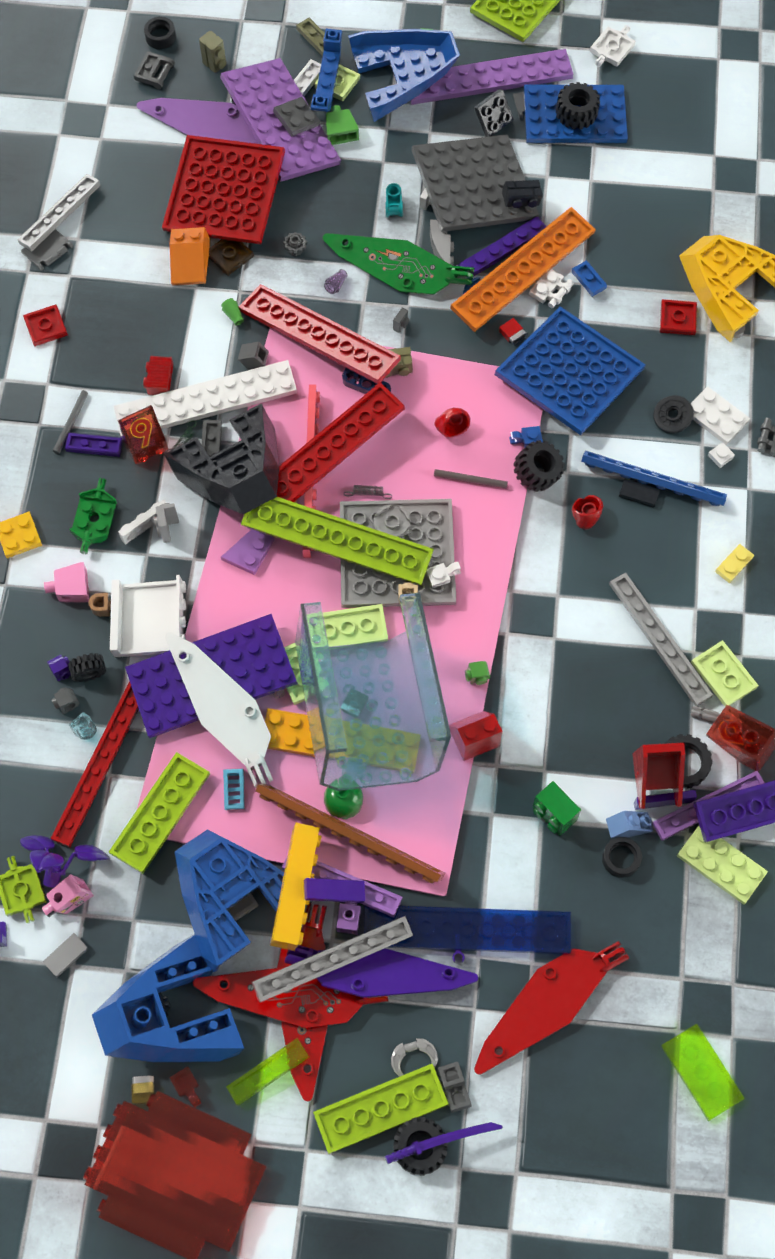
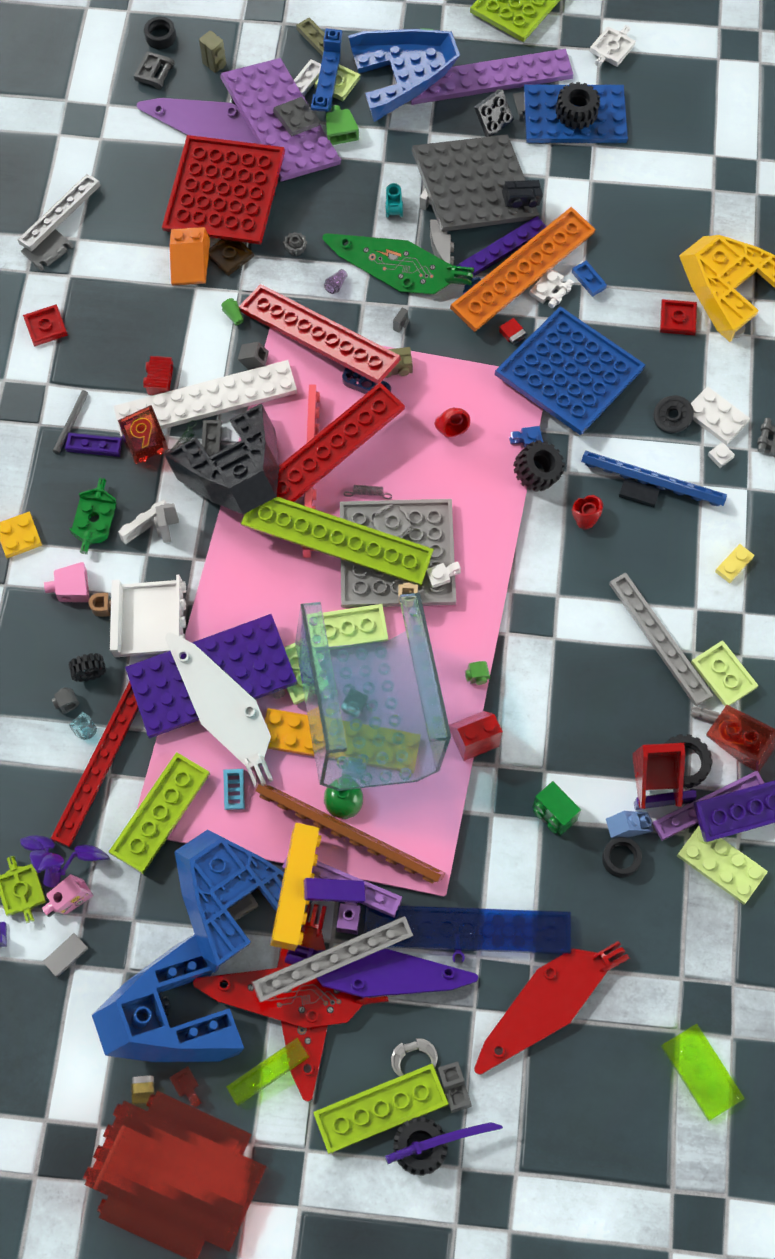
(59, 667): dark purple plate -> none
(249, 551): medium lavender wing -> none
(470, 478): dark grey bar -> none

